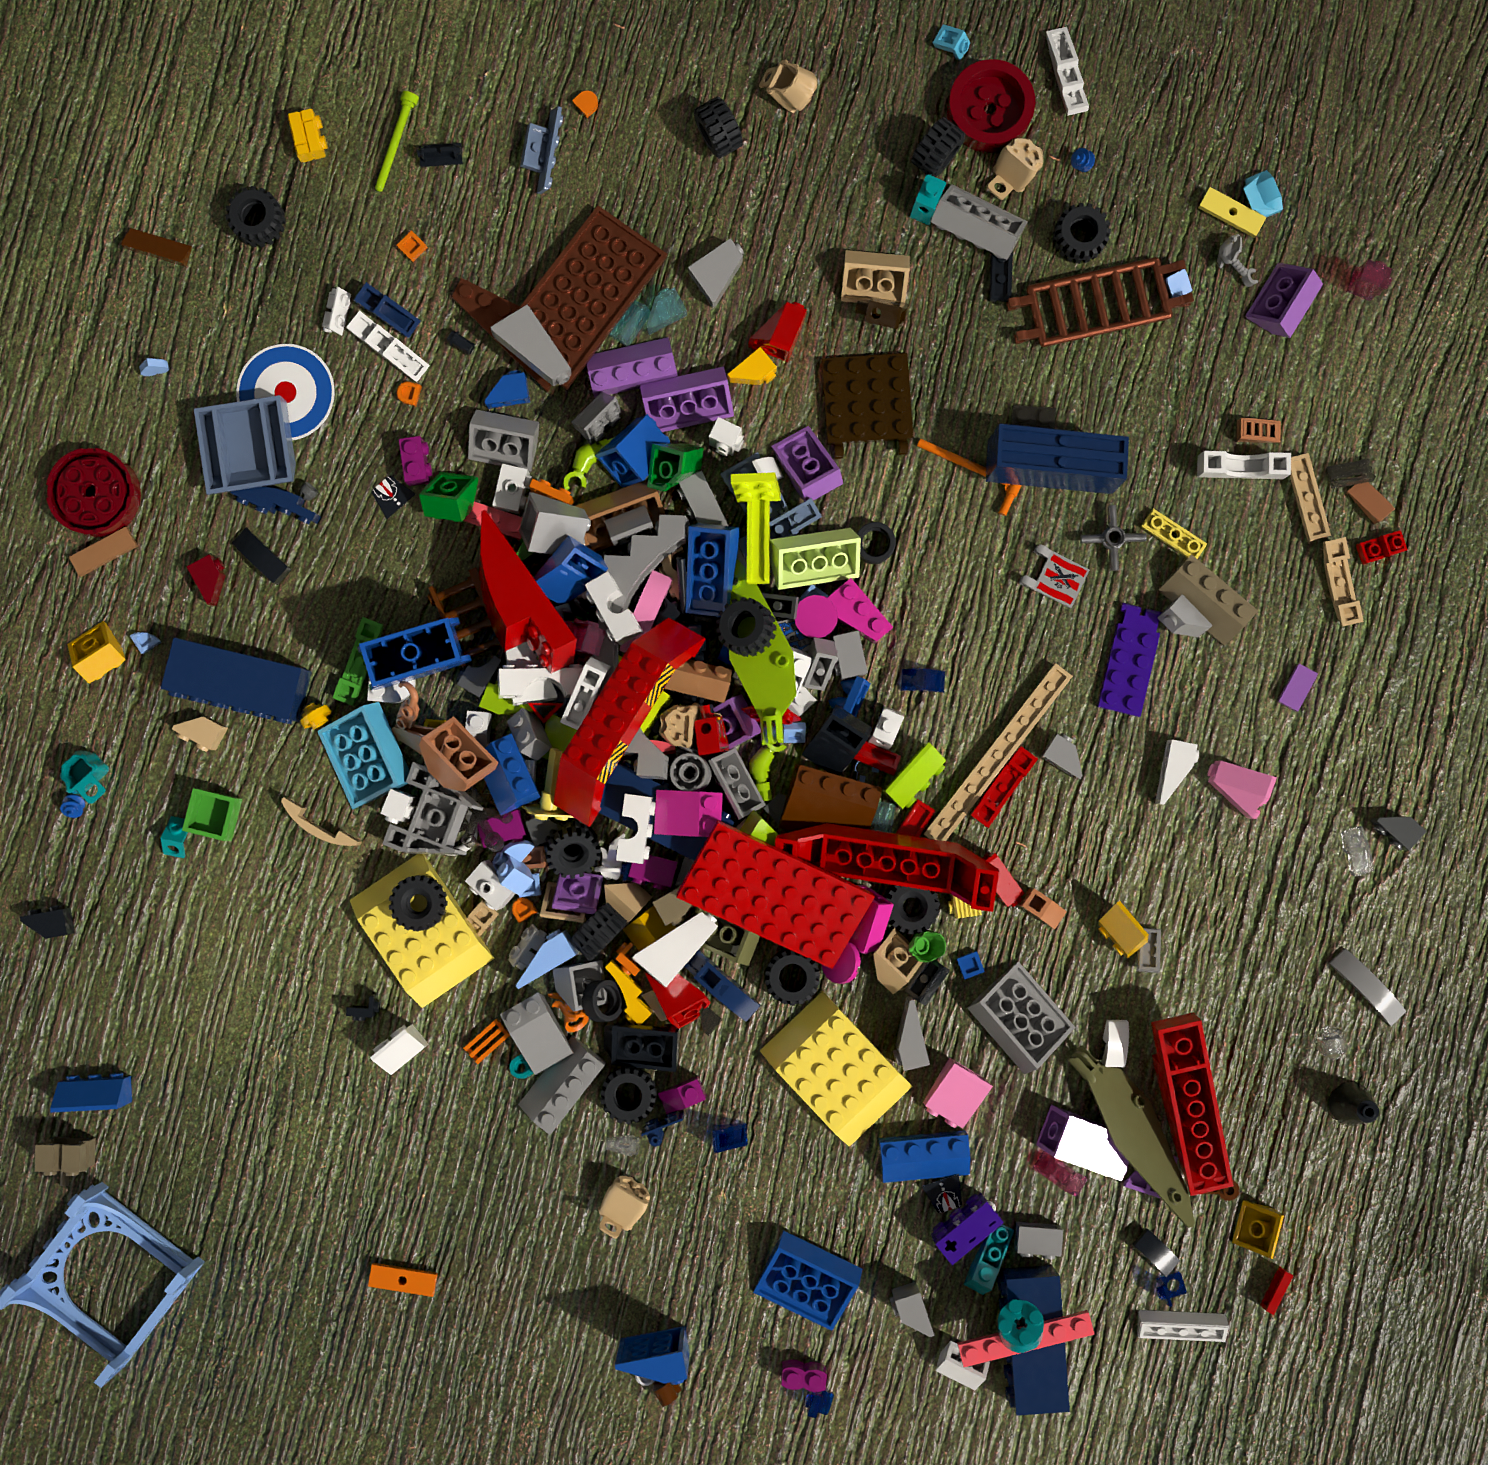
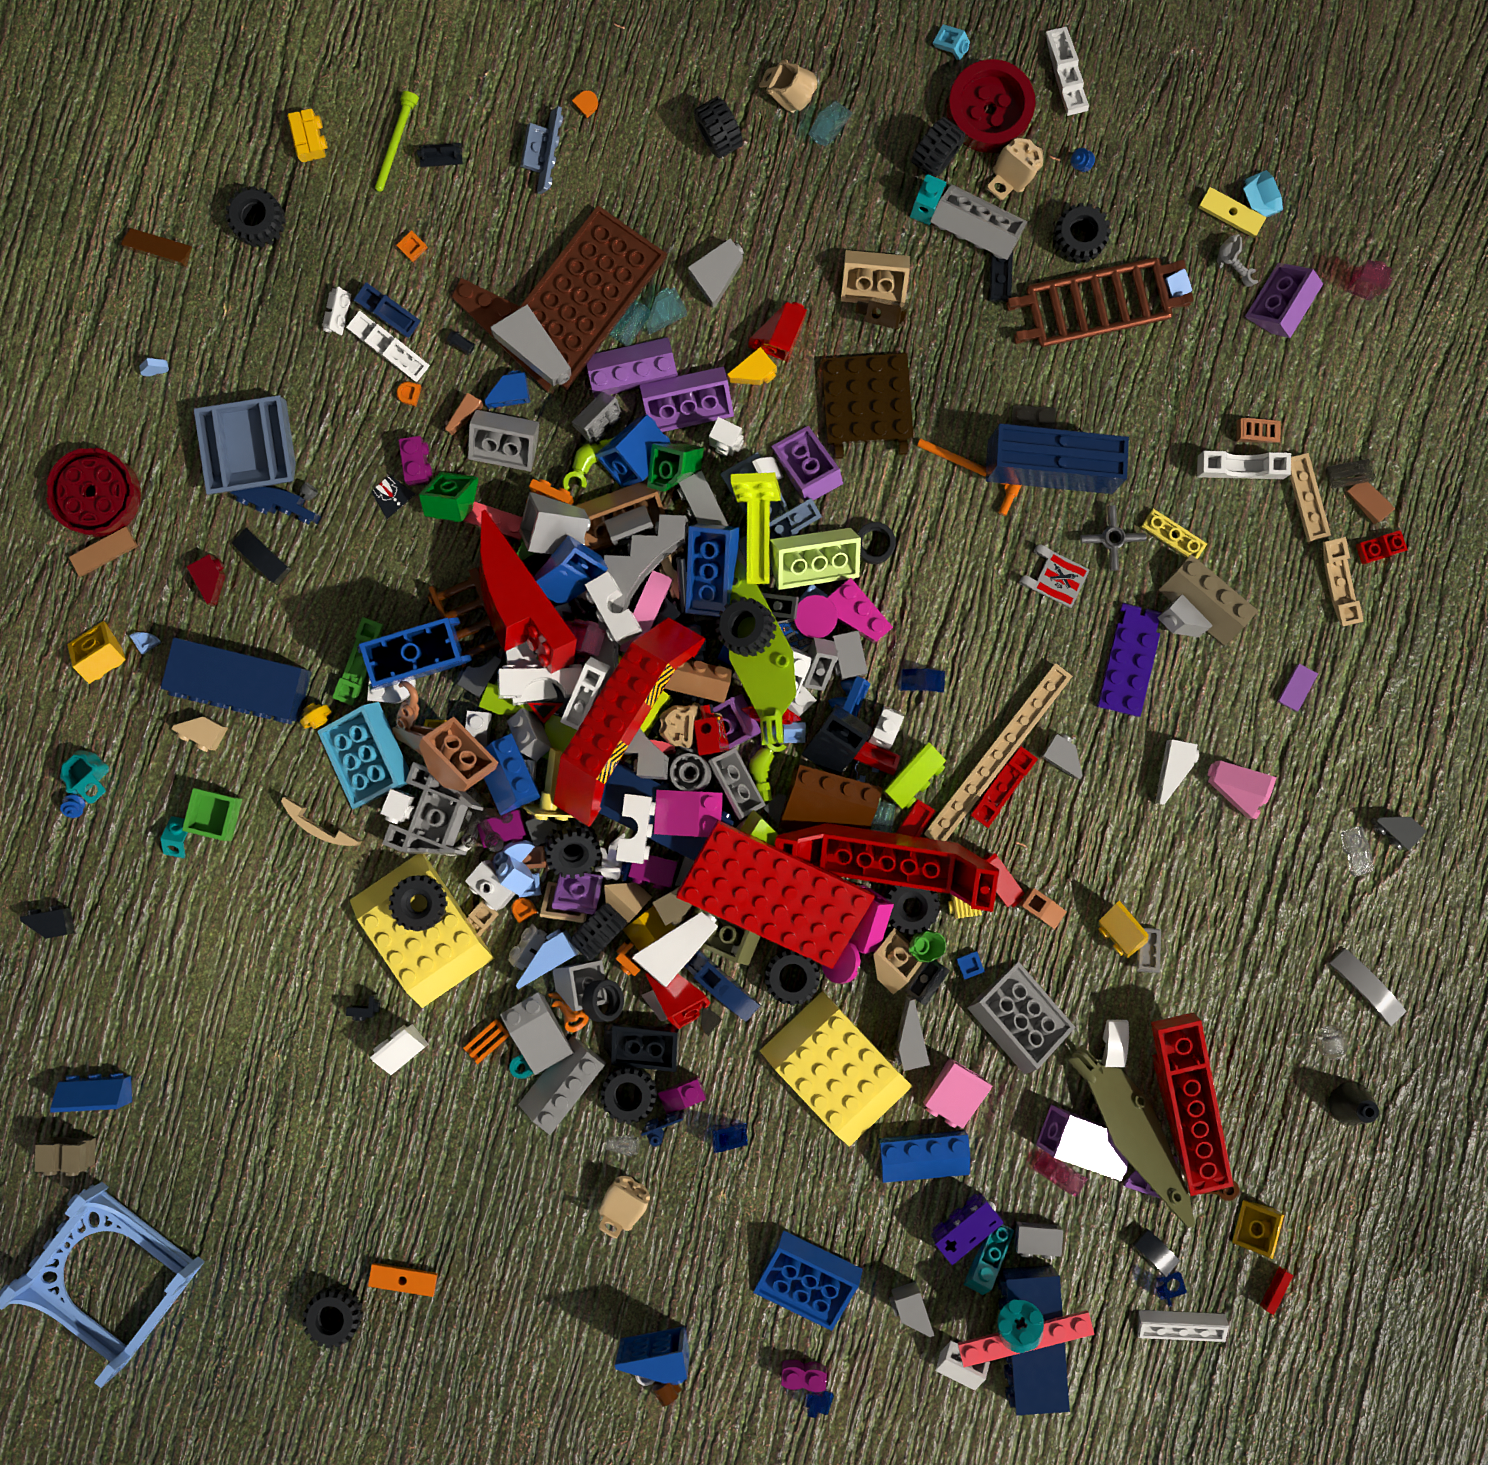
(295, 376): sticker -> none
(320, 1329): none -> black tyre
(463, 413): none -> nougat slope
(512, 489): white brick -> none
(636, 1009): yellow slope -> none
(829, 123): none -> clear light blue slope
(944, 1193): black sticker -> none

